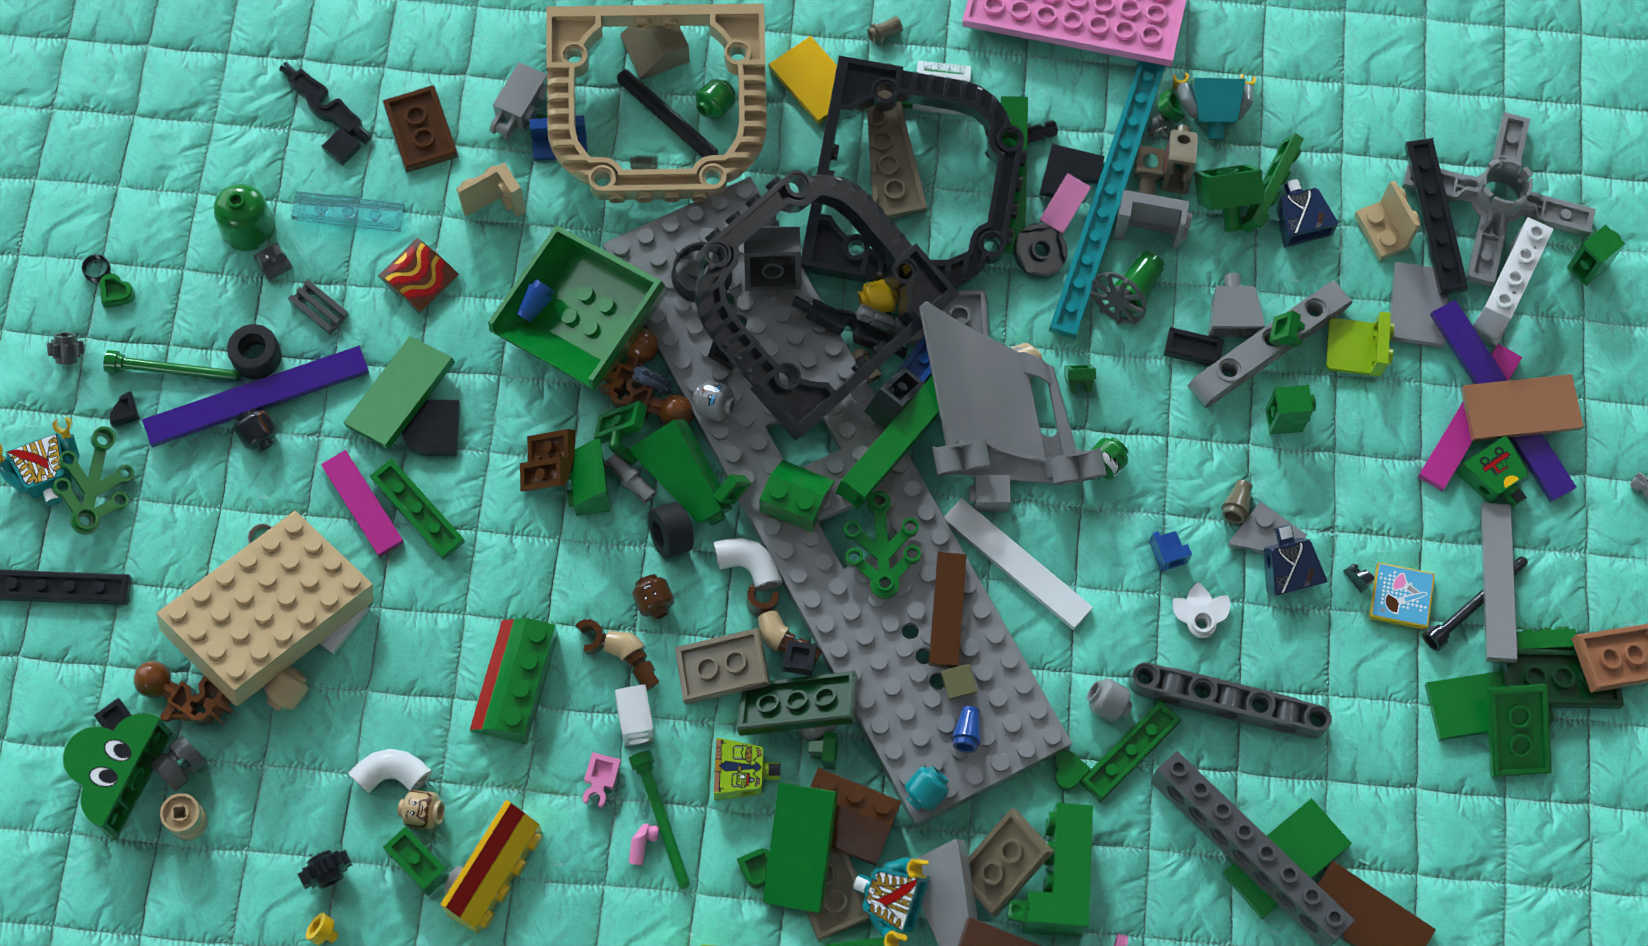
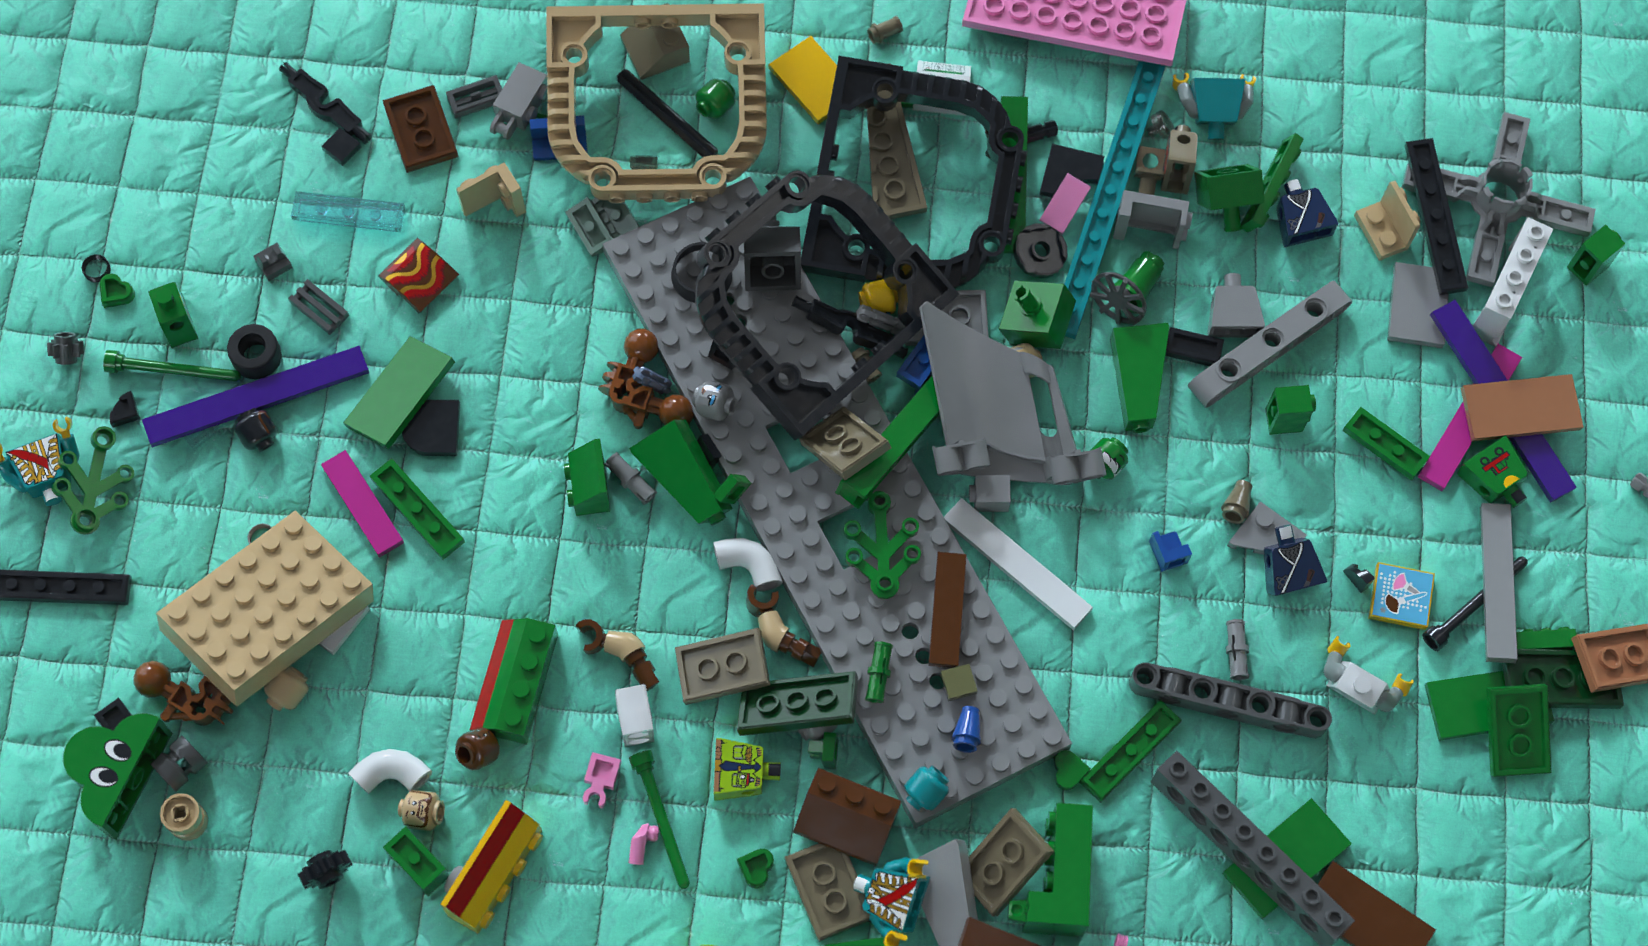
(171, 308): none -> green torso
(243, 217): green cylinder -> none
(321, 930): yellow tile -> none
(476, 101): none -> dark grey tile
(477, 748): none -> reddish brown head
(535, 300): blue cone -> none
(548, 460): reddish brown slope -> none
(593, 312): green piece -> none
(600, 222): none -> sand green slope
(619, 423): green plate -> none
(653, 596): reddish brown head -> none
(671, 530): black tyre -> none
(709, 449): none -> black tile
(795, 495): green slope -> none
(799, 657): black tile -> none
(800, 847): green tile -> none
(844, 443): none -> dark tan tile
(879, 672): none -> green pin
(893, 397): black brick -> none
(1037, 314): none -> green brick
(1080, 373): green tile -> none
(1109, 700): light grey head -> none
(1139, 370): none -> green slope
(1171, 106): green tile -> none
(1201, 607): white plate -> none
(1237, 649): none -> light grey pin
(1286, 328): green tile -> none
(1359, 684): none -> torso
(1360, 345): lime bracket -> none
(1386, 443): none -> green plate

